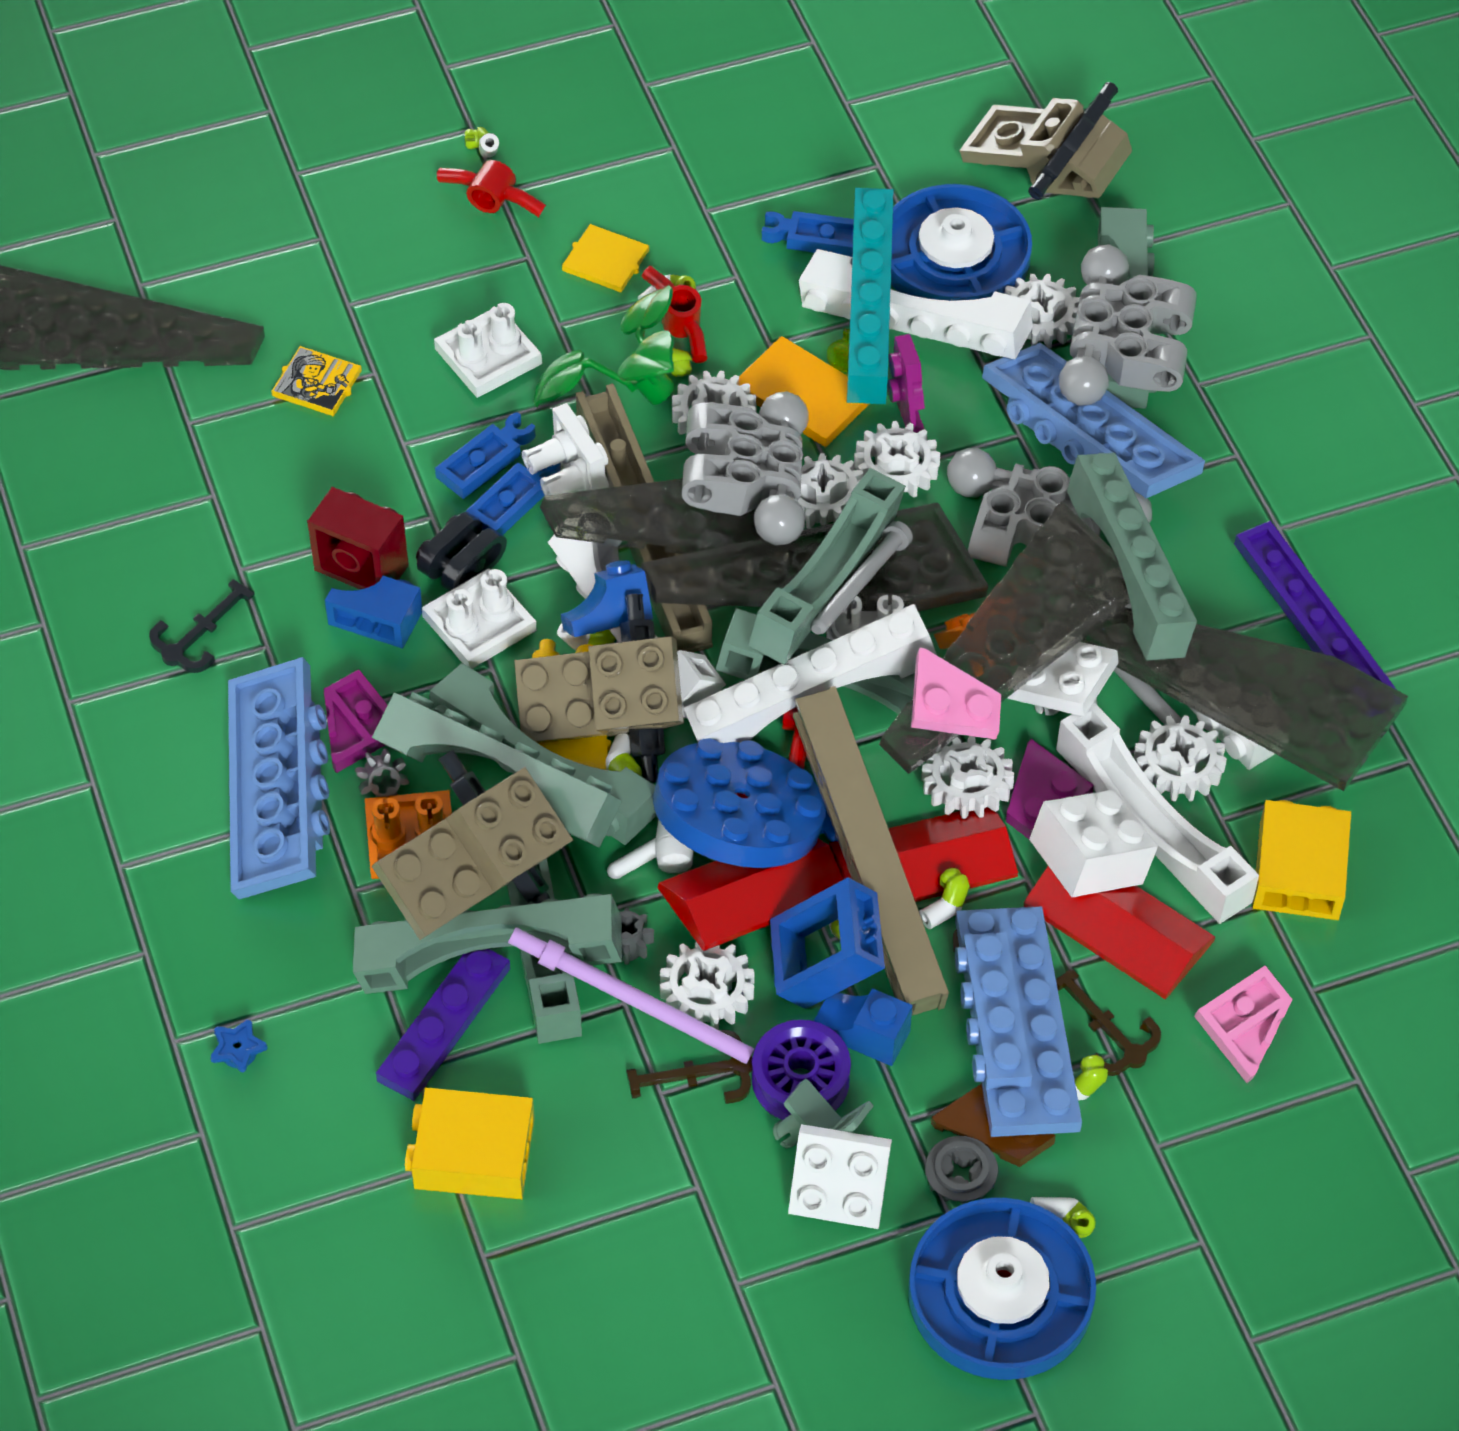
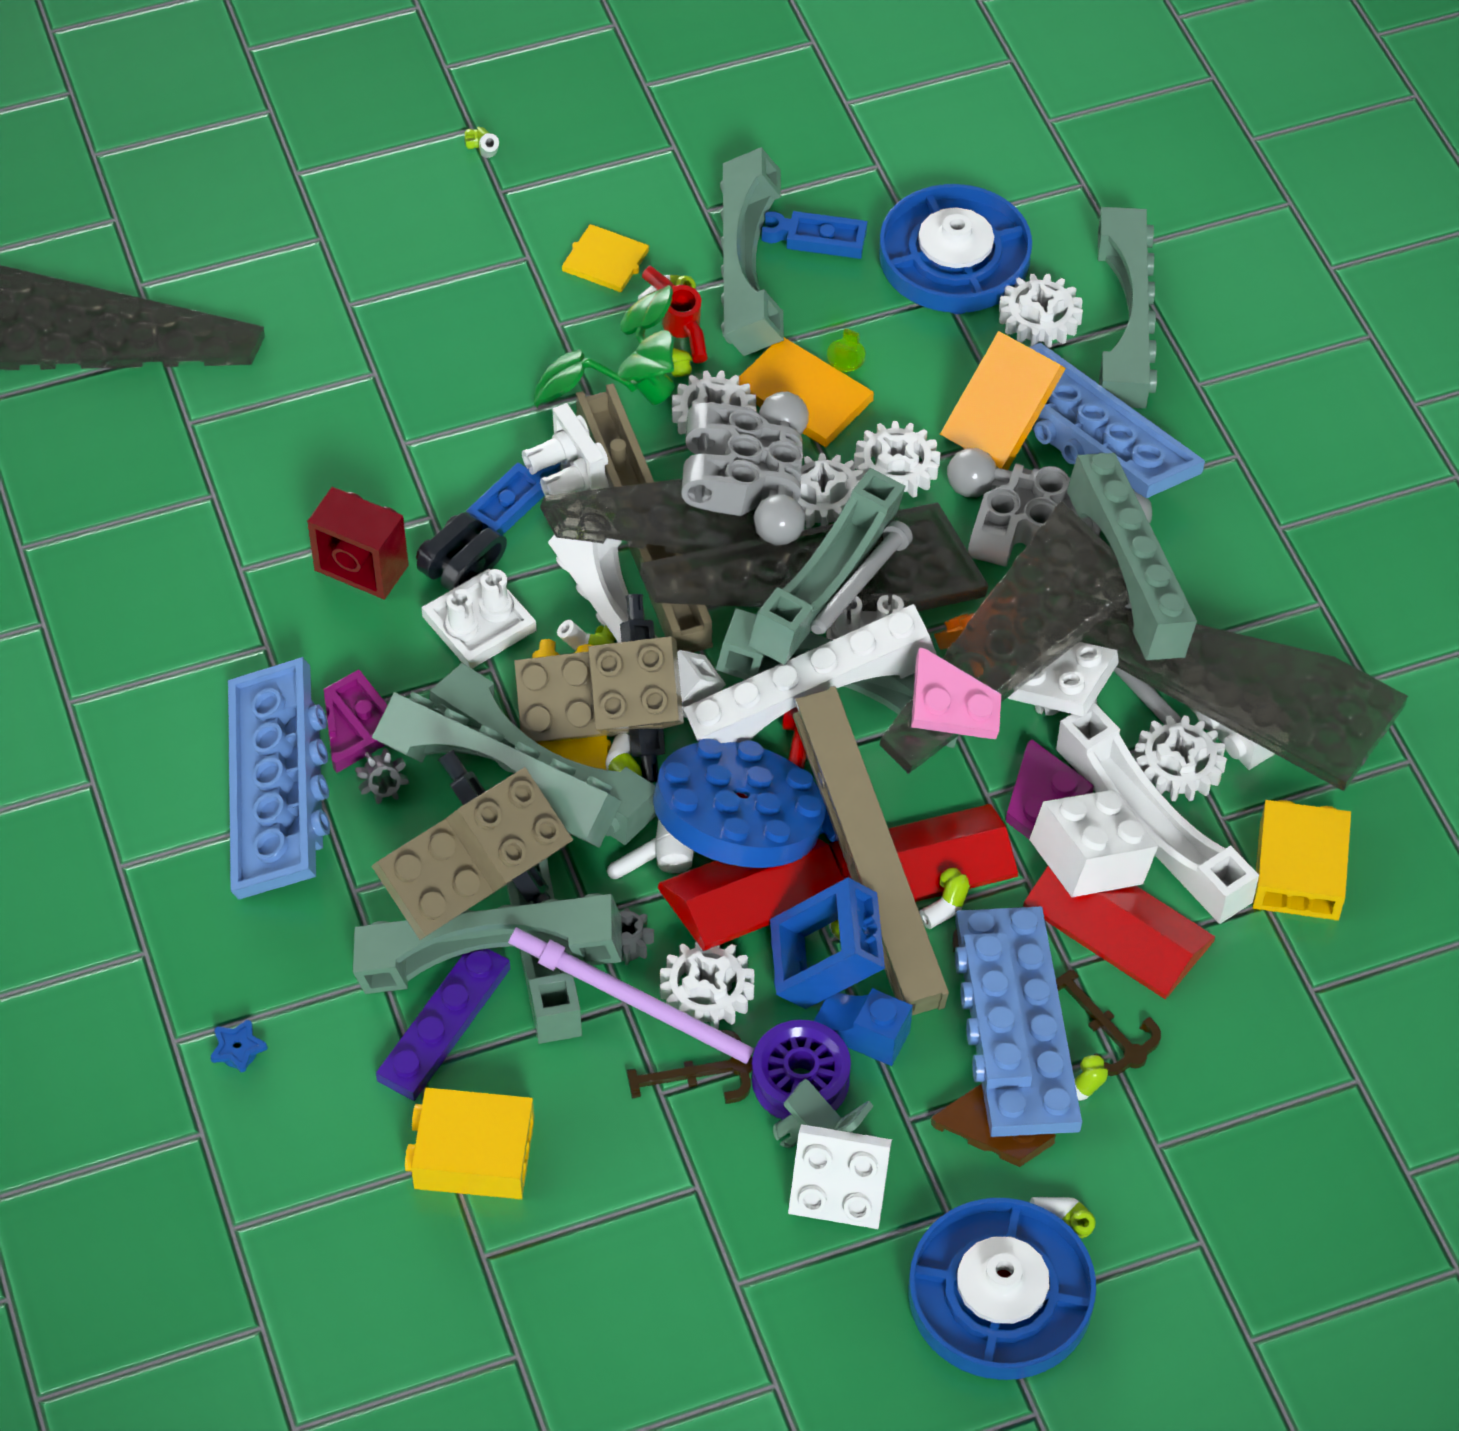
(173, 653): black piece -> none
(316, 381): piece -> none
(377, 612): blue arch -> none
(400, 819): orange plate -> none
(484, 456): blue plate -> none
(488, 350): white plate -> none
(491, 187): red piece -> none
(606, 603): blue arch -> none
(748, 192): none -> sand green arch
(870, 296): teal arch -> none
(906, 381): magenta wing -> none
(964, 1152): dark grey gear -> none
(971, 777): white gear -> none
(986, 324): white arch -> none
(1003, 400): none -> light orange tile
(1059, 145): dark tan piece -> none
(1117, 328): light grey connector -> none
(1246, 1020): bright pink wing -> none
(1303, 599): dark purple plate -> none

